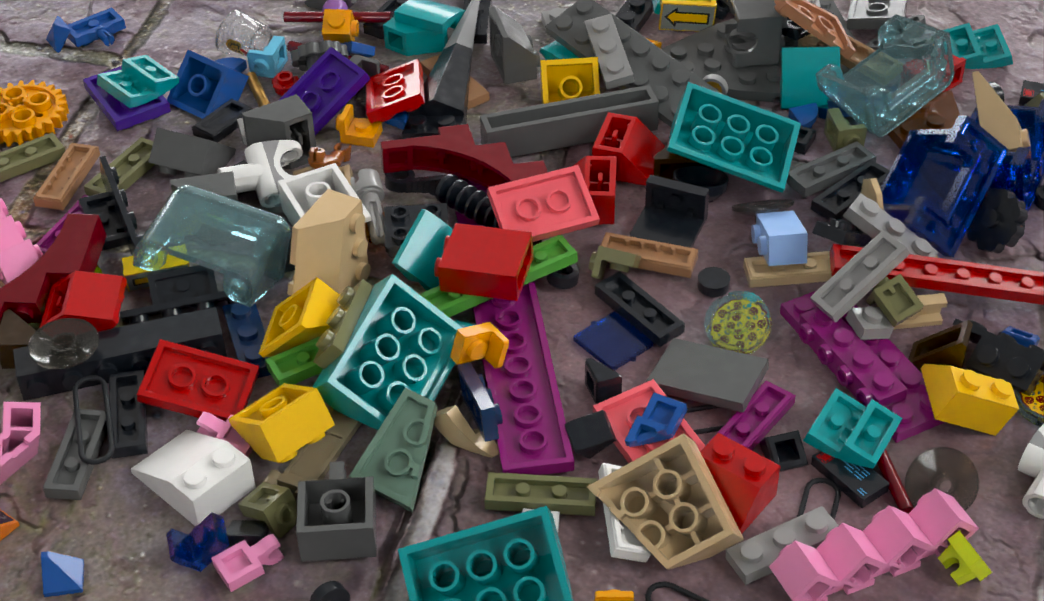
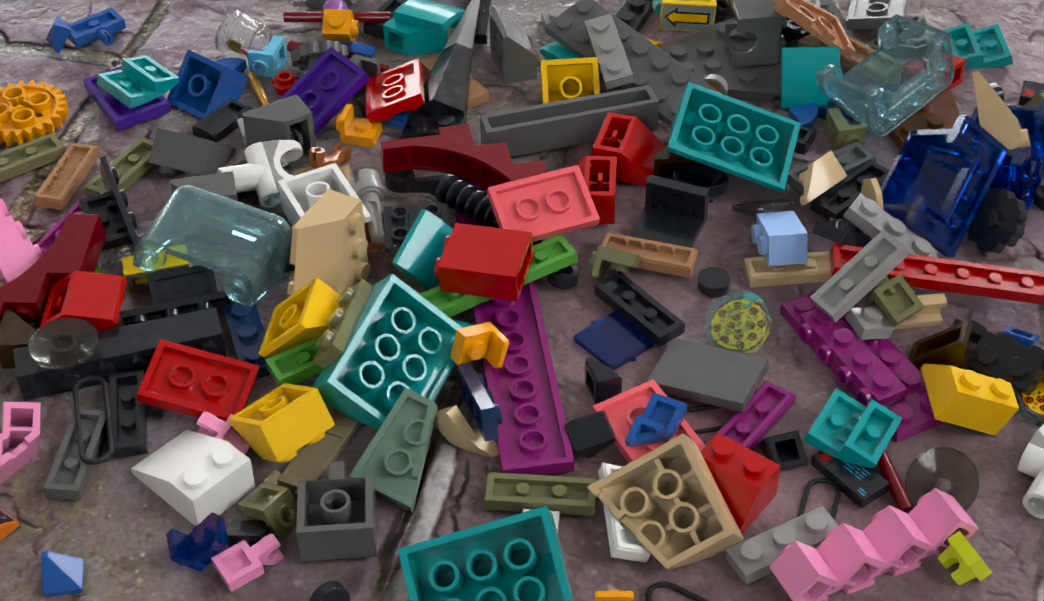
(820, 176): none -> tan slope

